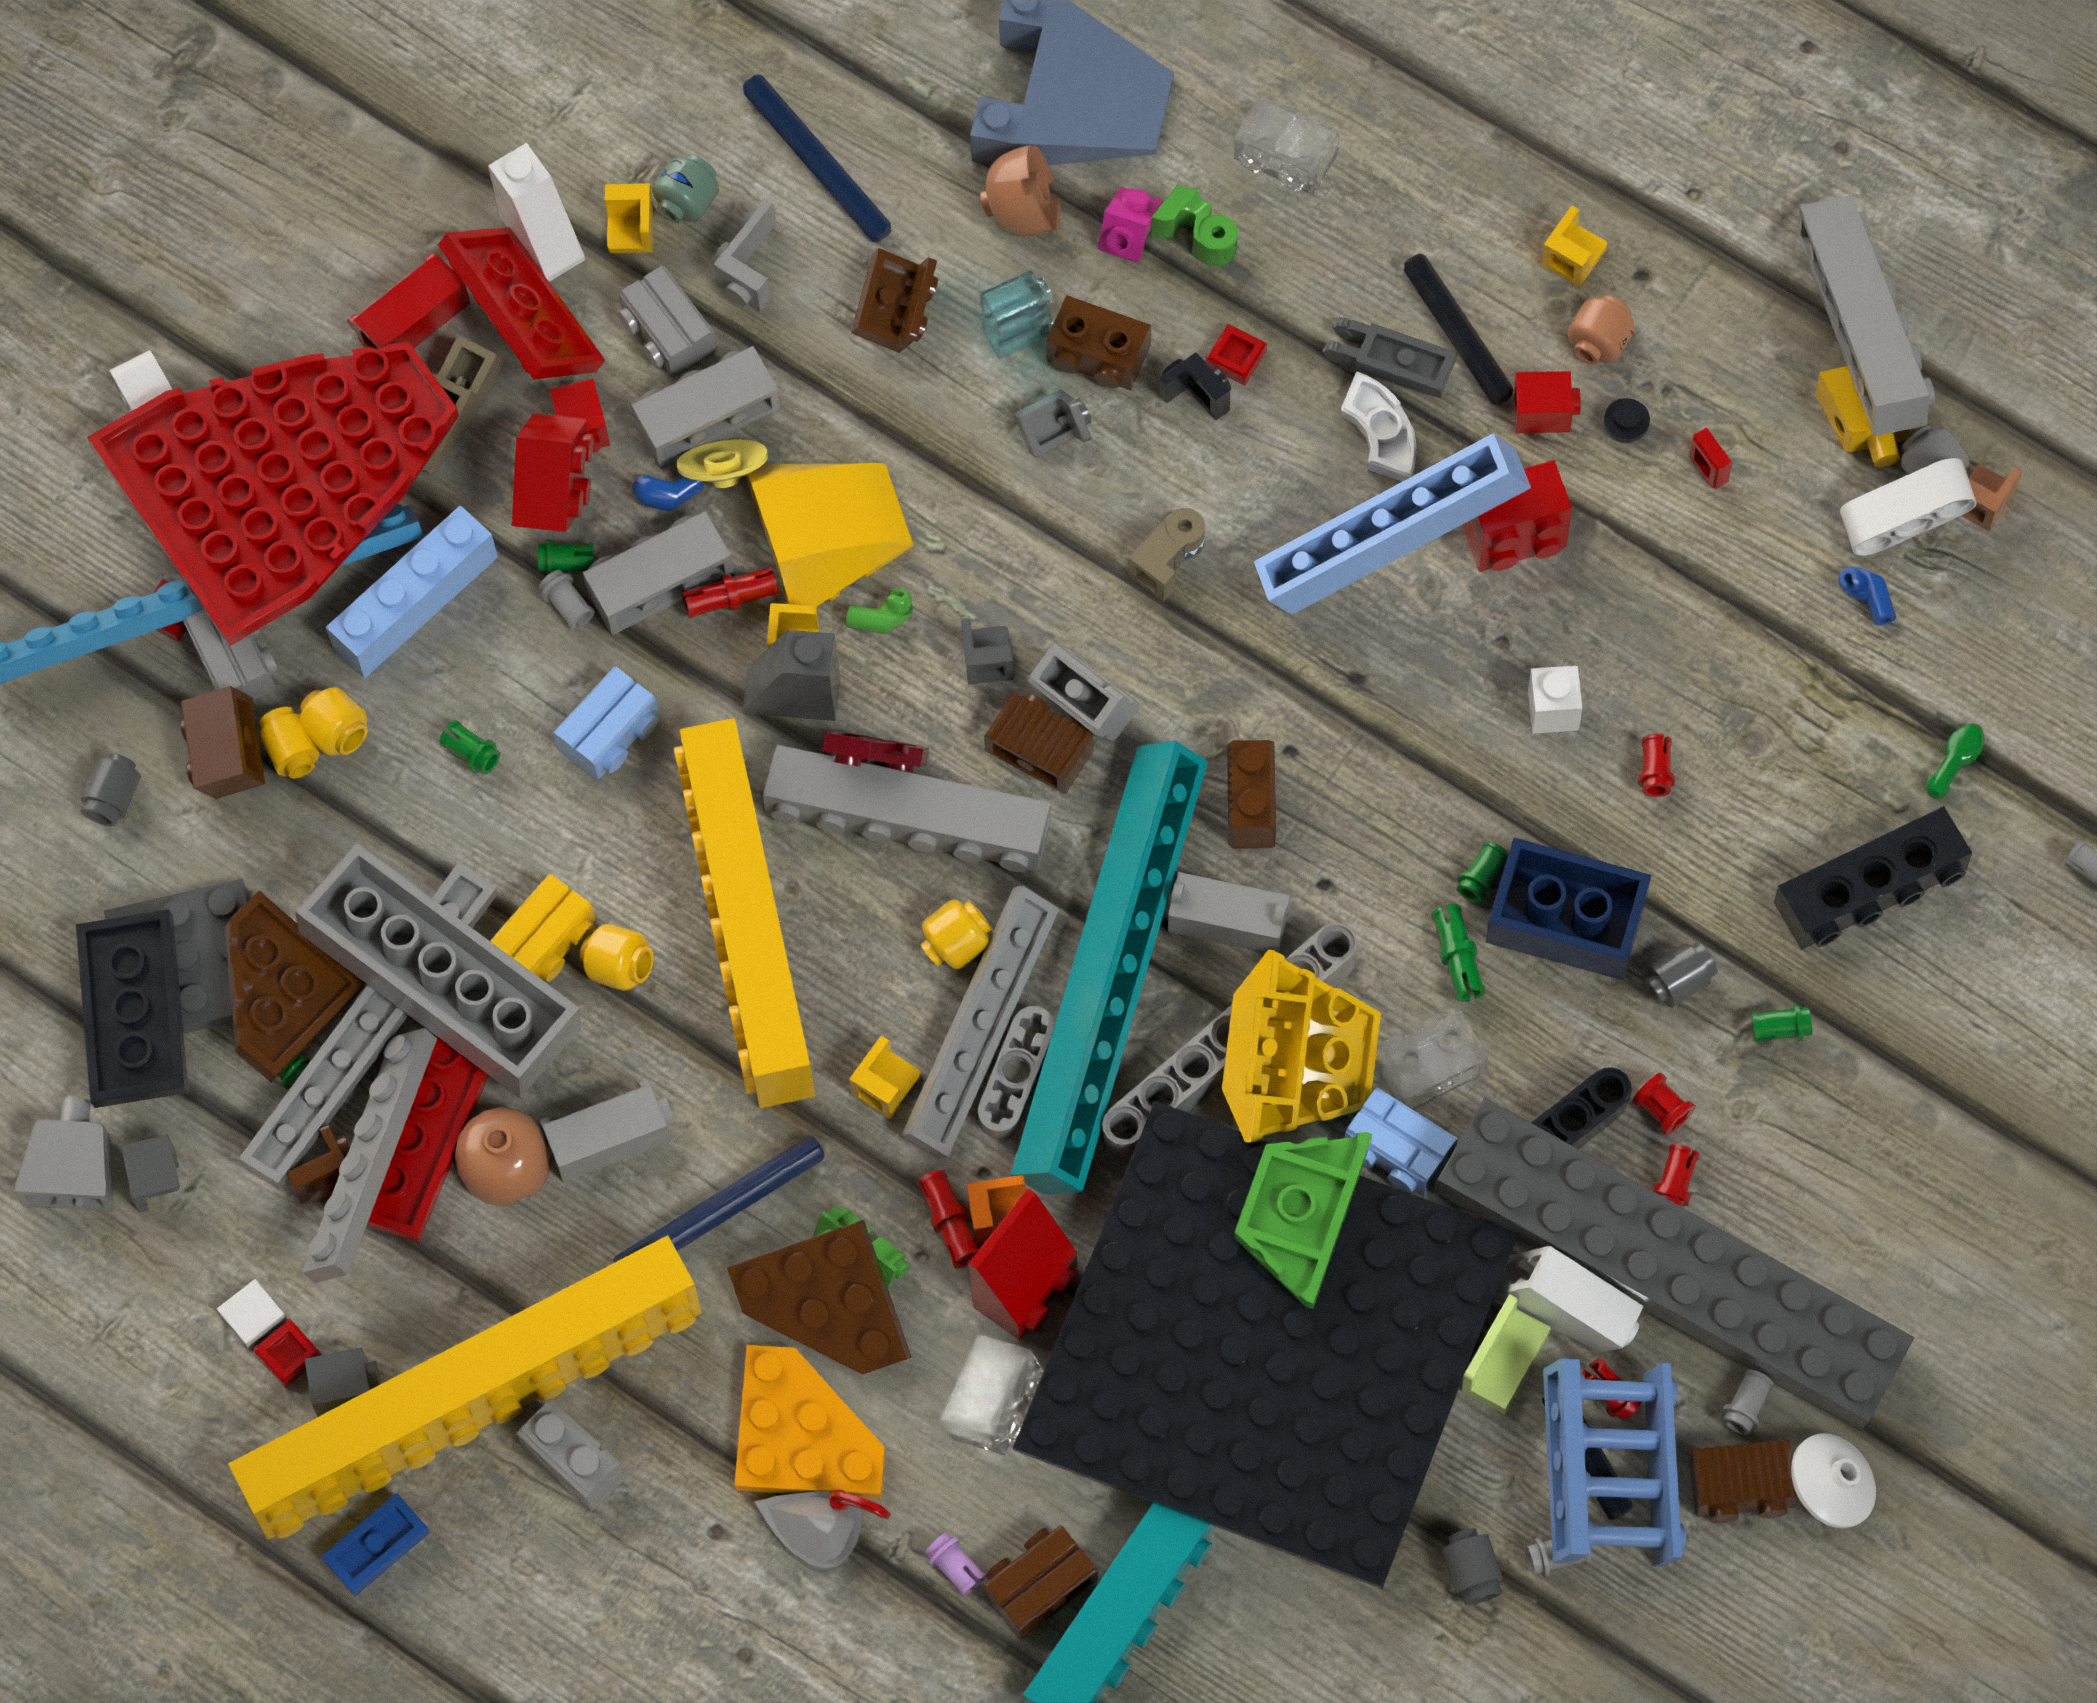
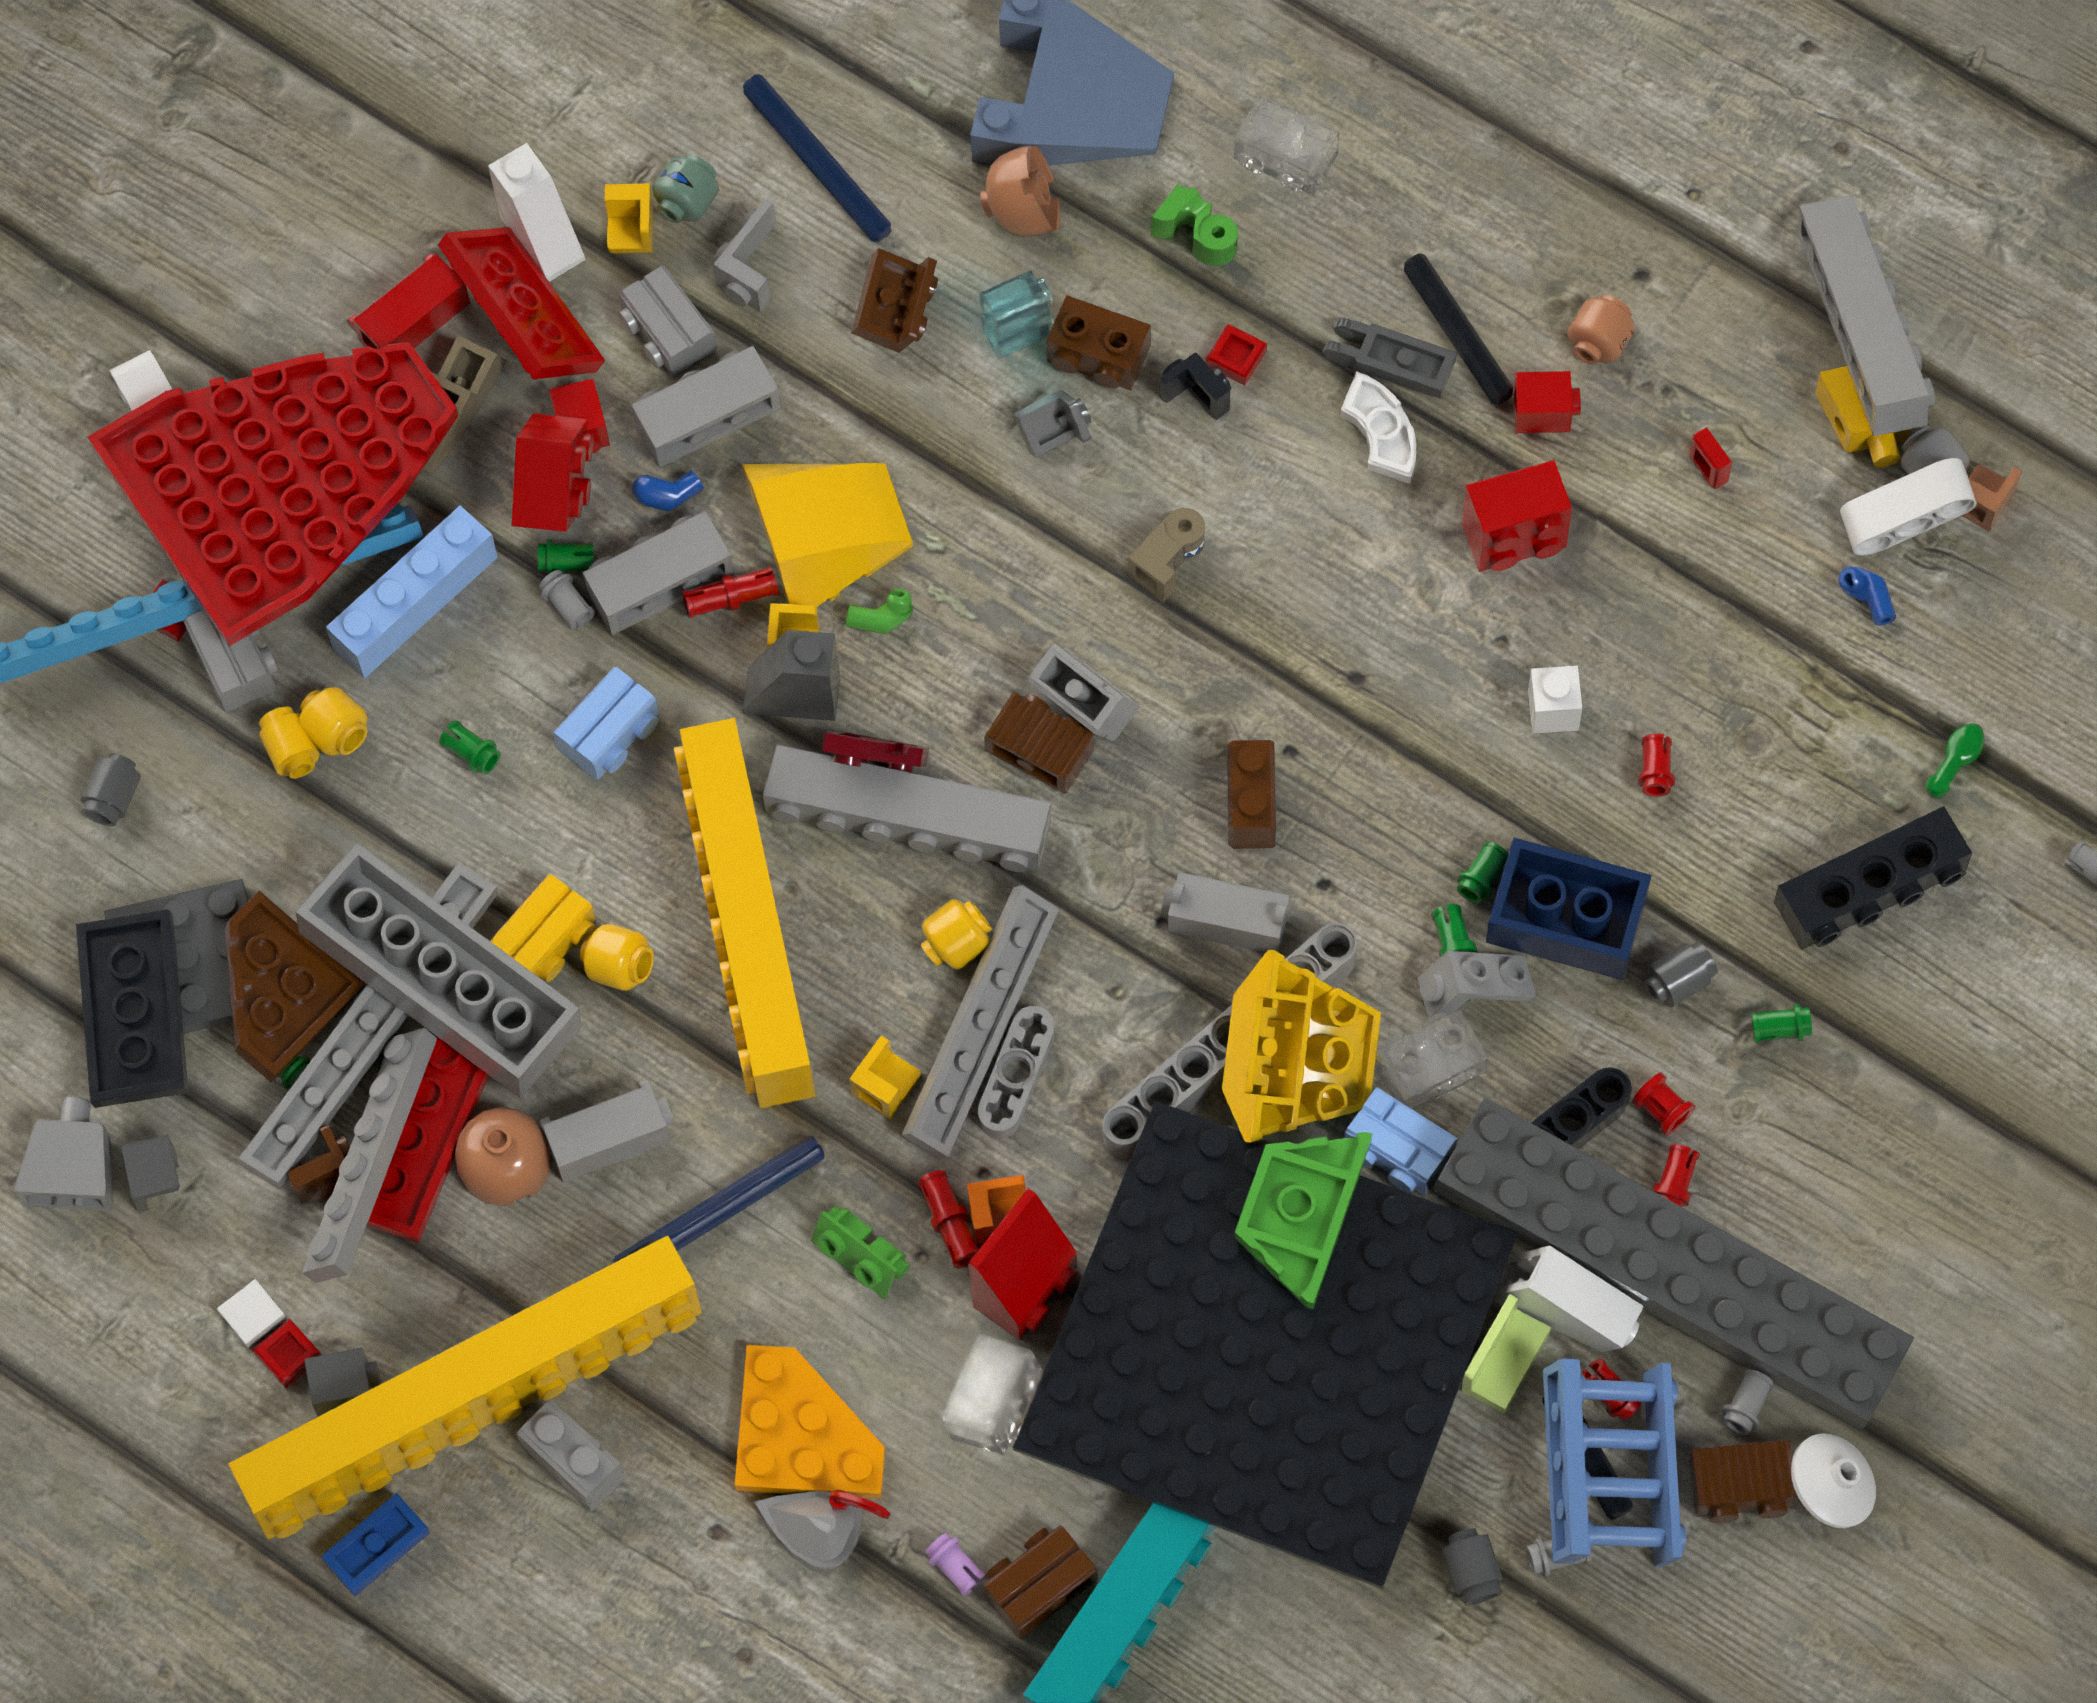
(222, 742): reddish brown brick -> none
(722, 461): light yellow dish -> none
(826, 1297): reddish brown plate -> none
(987, 653): dark grey panel -> none
(1109, 968): teal brick -> none
(1127, 223): dark pink bracket -> none
(1392, 524): light blue brick -> none
(1476, 976): none -> light grey bracket
(1572, 249): yellow panel -> none
(1626, 420): black plate -> none

